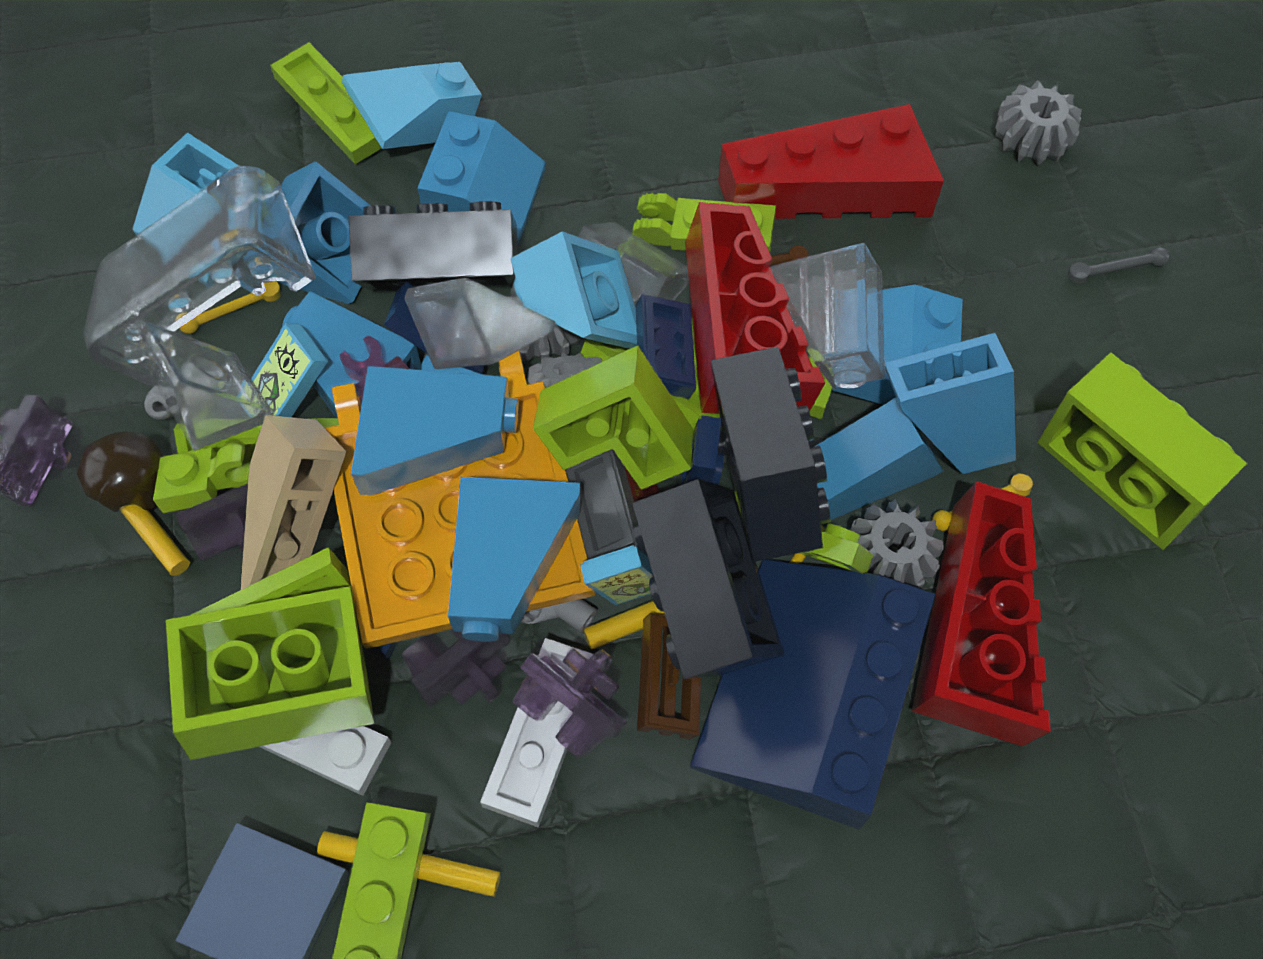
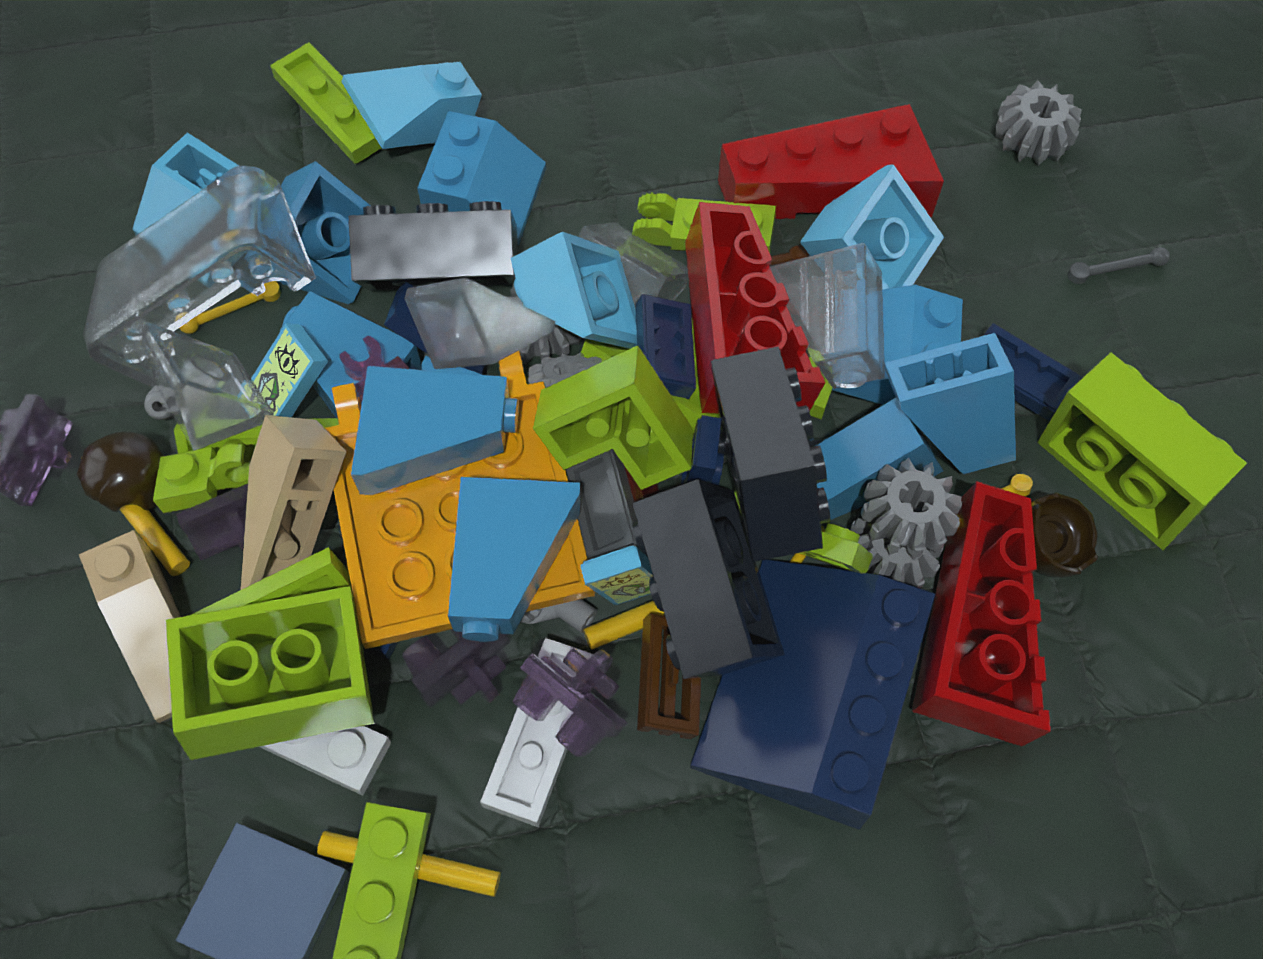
(136, 608): none -> tan slope
(886, 219): none -> medium azure slope
(911, 508): none -> light grey gear
(1038, 379): none -> dark blue plate
(1063, 536): none -> dark brown hair

